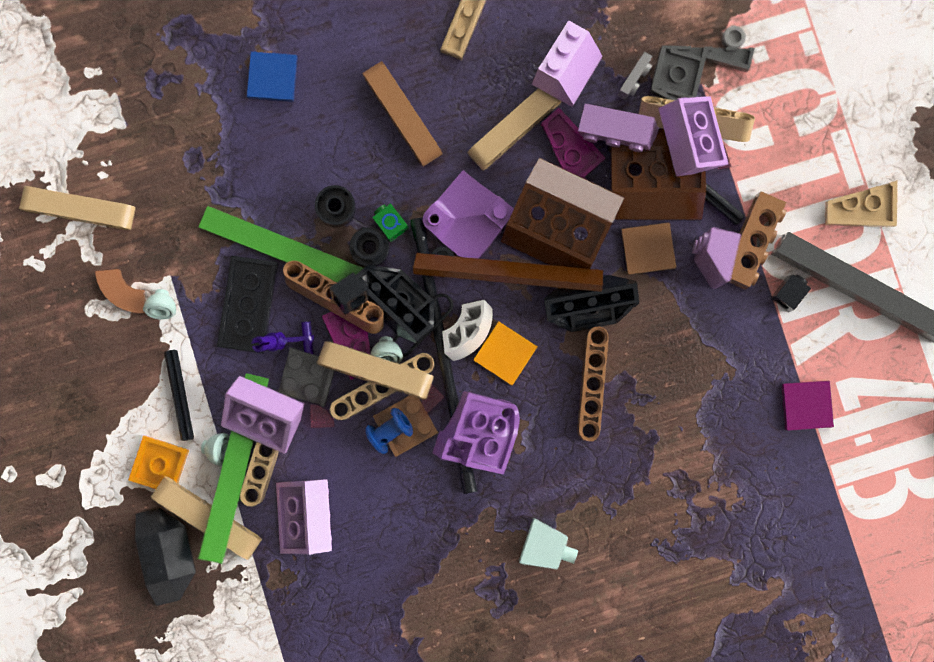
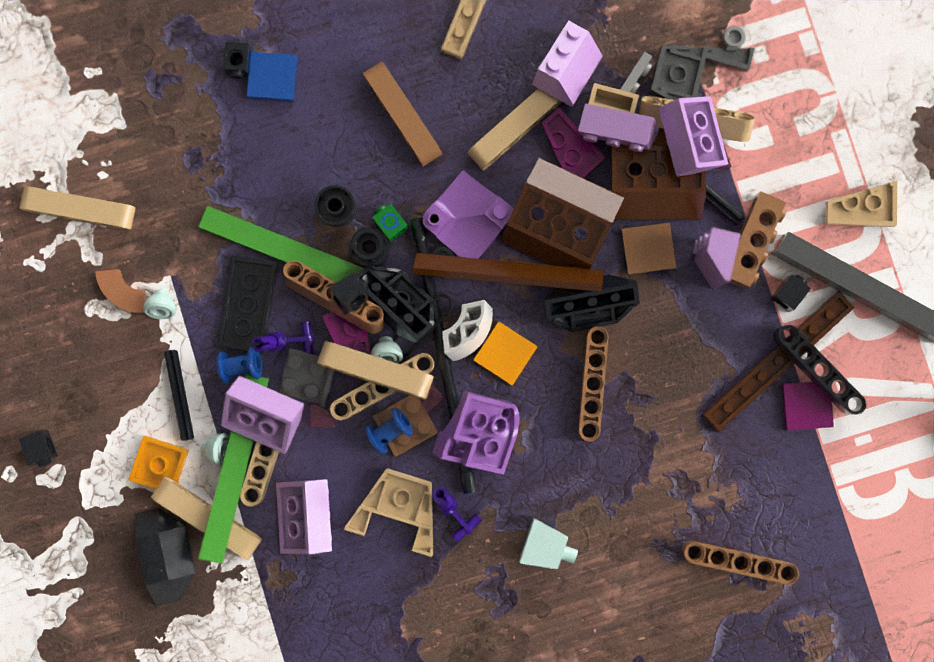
(38, 448): none -> black brick
(237, 50): none -> black brick
(239, 365): none -> blue hose
(402, 499): none -> tan wing
(447, 505): none -> dark purple pin
(613, 98): none -> tan brick
(750, 565): none -> medium nougat beam
(775, 363): none -> reddish brown tile
(829, 374): none -> black beam

